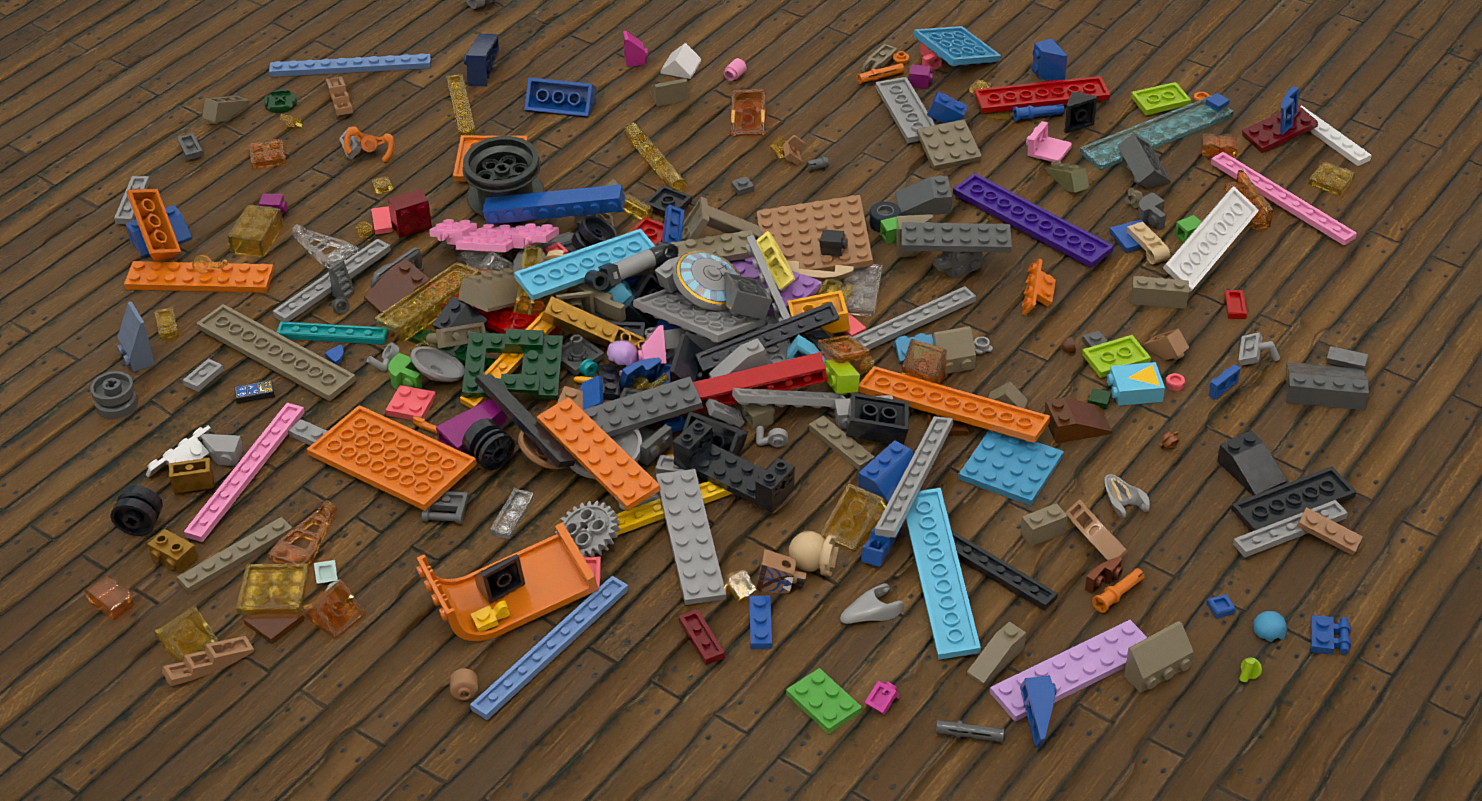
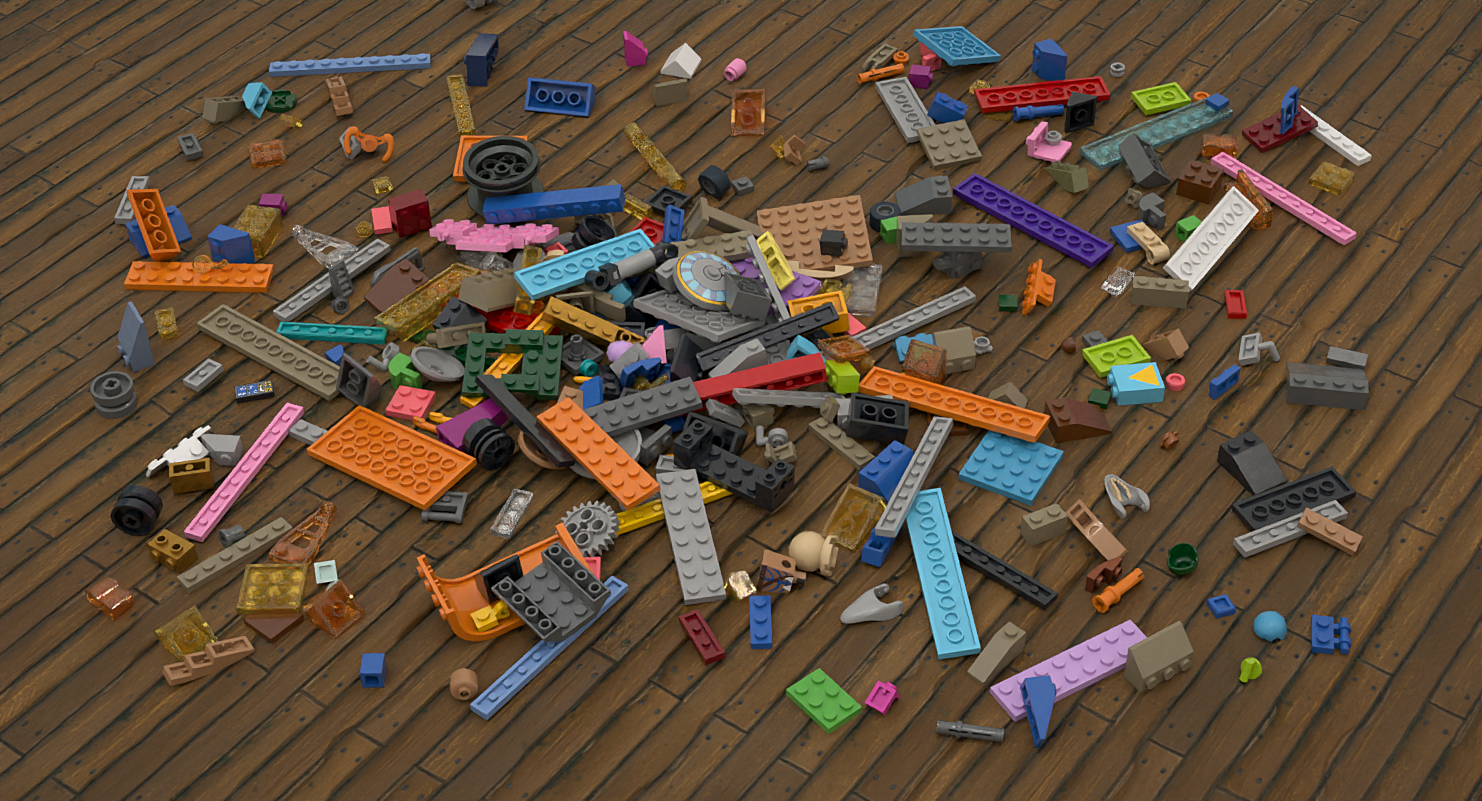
(230, 245): none -> blue slope
(231, 535): none -> dark grey bush
(256, 98): none -> medium azure slope
(357, 383): none -> dark grey slope
(373, 670): none -> blue brick
(438, 418): none -> light orange piece
(555, 595): none -> dark grey slope
(632, 355): none -> light grey plate
(714, 181): none -> black wheel
(784, 452): none -> dark tan bracket
(829, 408): none -> dark tan plate
(1007, 302): none -> dark green tile
(1053, 138): none -> light grey plate
(1117, 69): none -> light grey bush
(1118, 282): none -> clear slope
(1182, 559): none -> dark green hair
(1199, 182): none -> reddish brown brick

